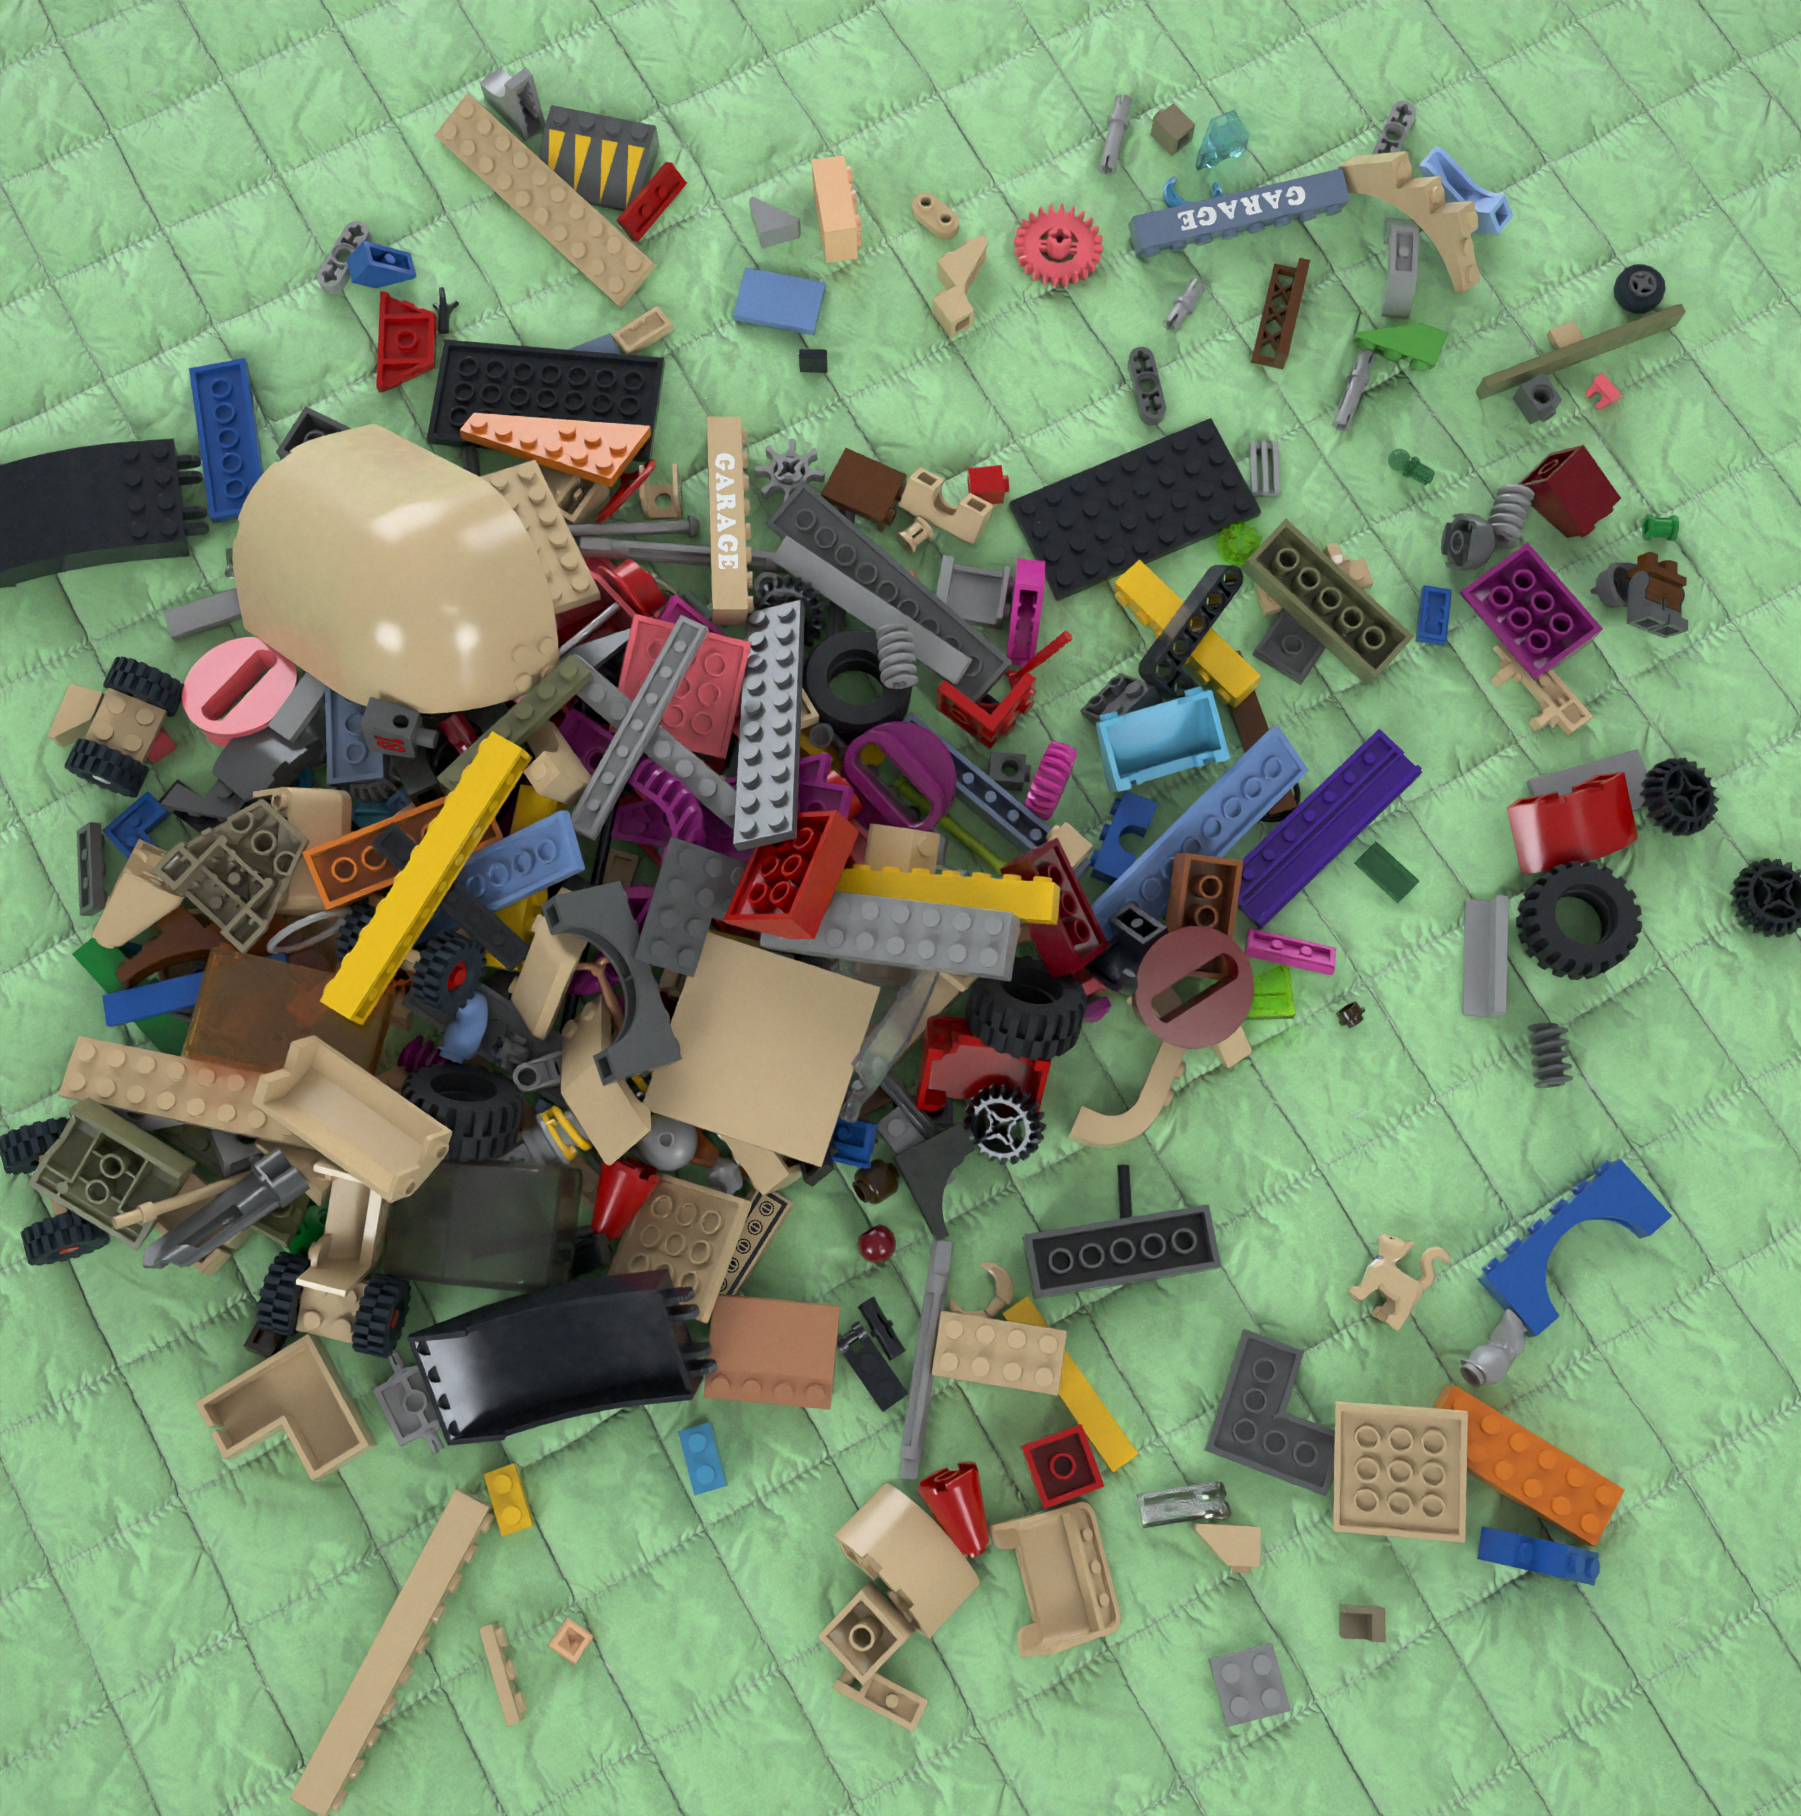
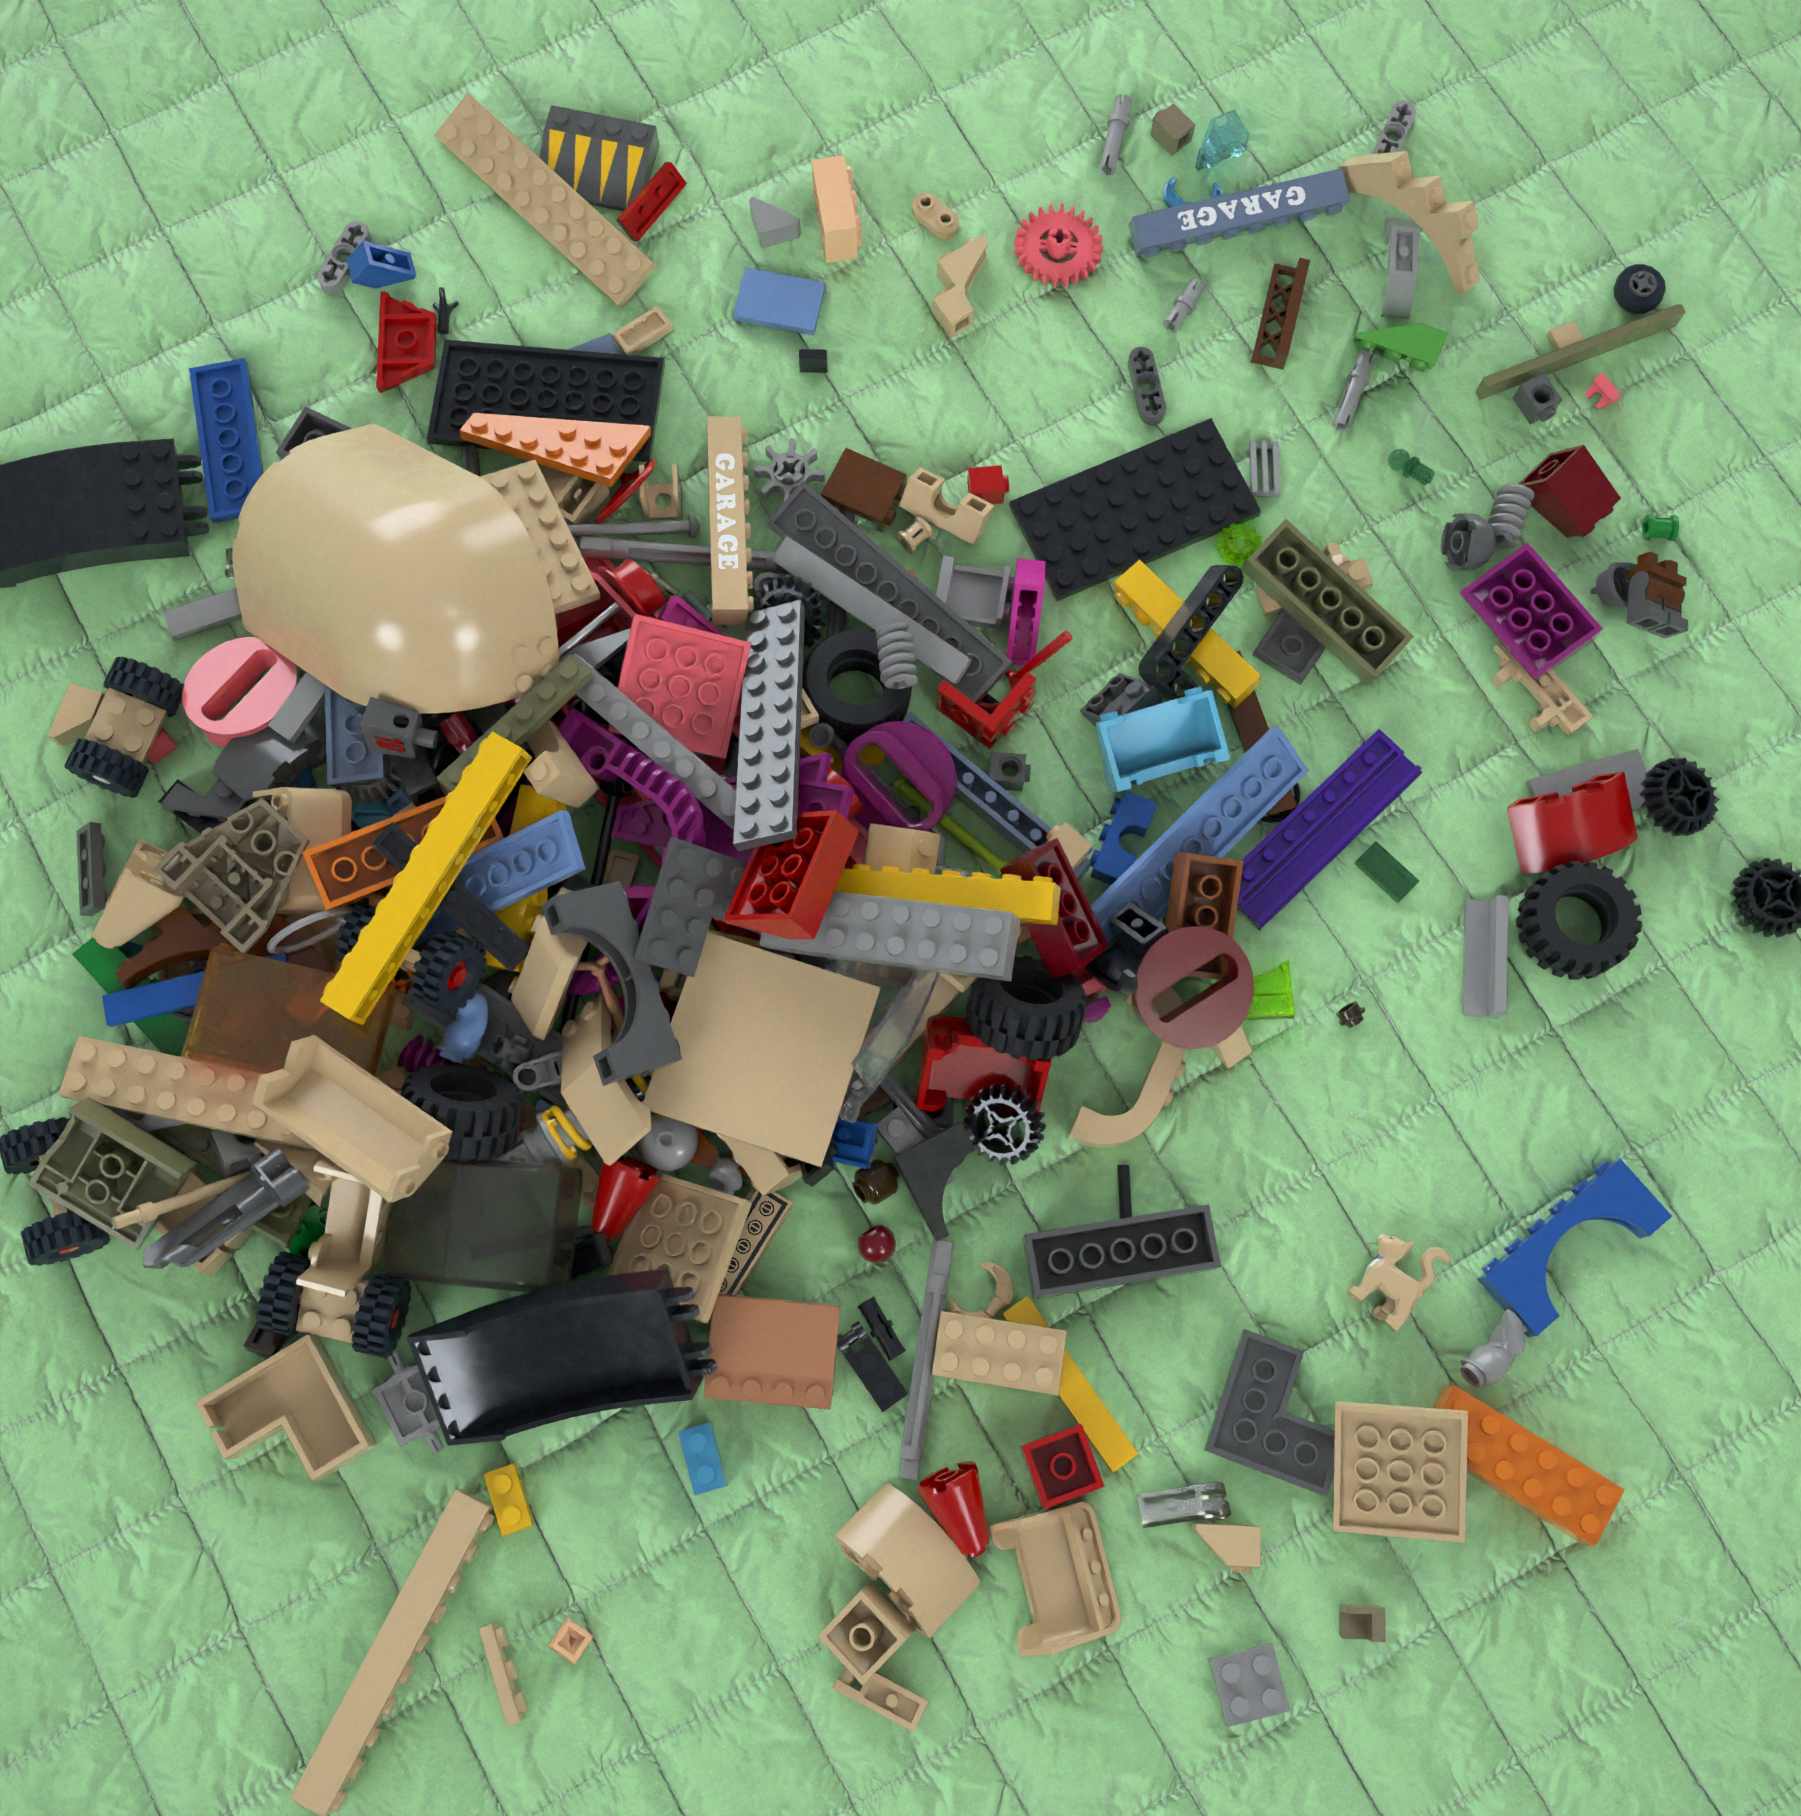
(136, 824): blue plate -> none
(515, 100): light grey arch -> none
(637, 727): light grey tile -> none
(1050, 779): dark pink gear -> none
(1290, 951): dark pink tile -> none
(1433, 615): blue plate -> none
(1490, 207): light blue arch -> none
(1538, 1555): blue arch -> none
(1550, 1055): dark grey piece -> none

